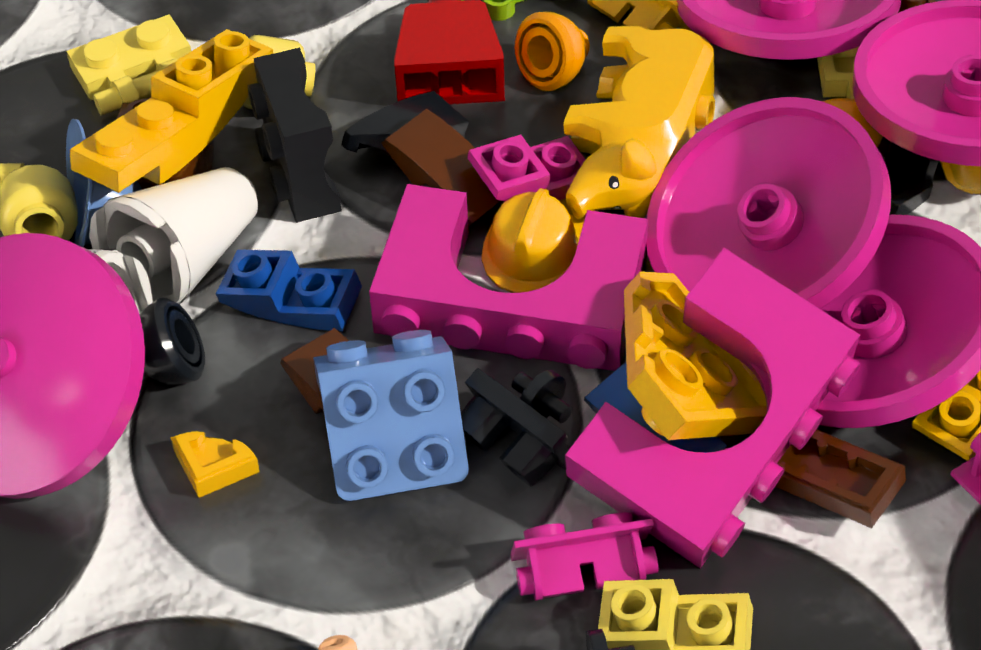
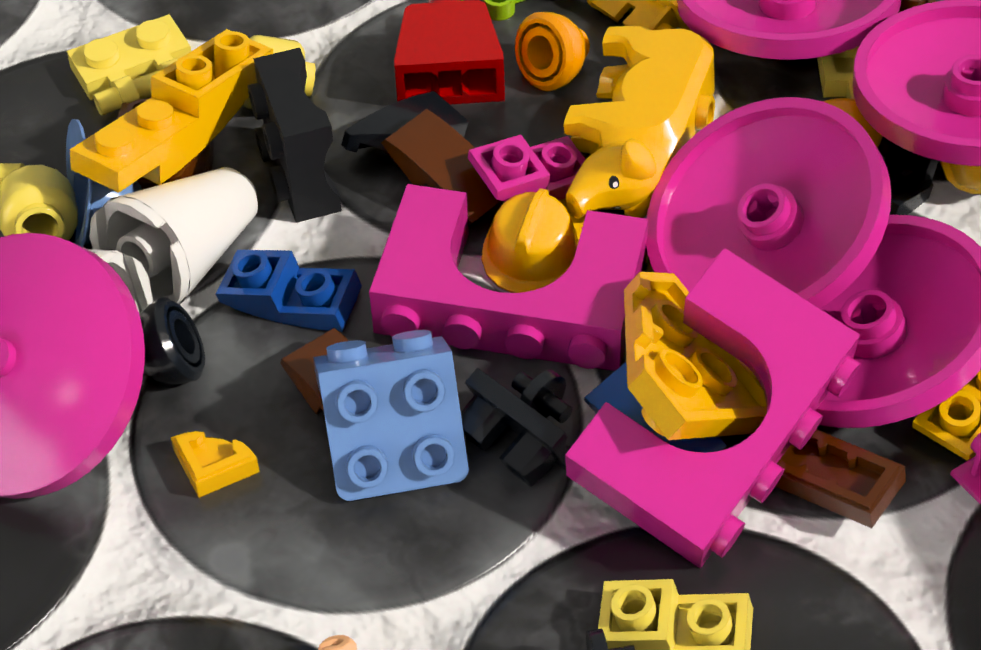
(556, 556): dark pink hinge -> none

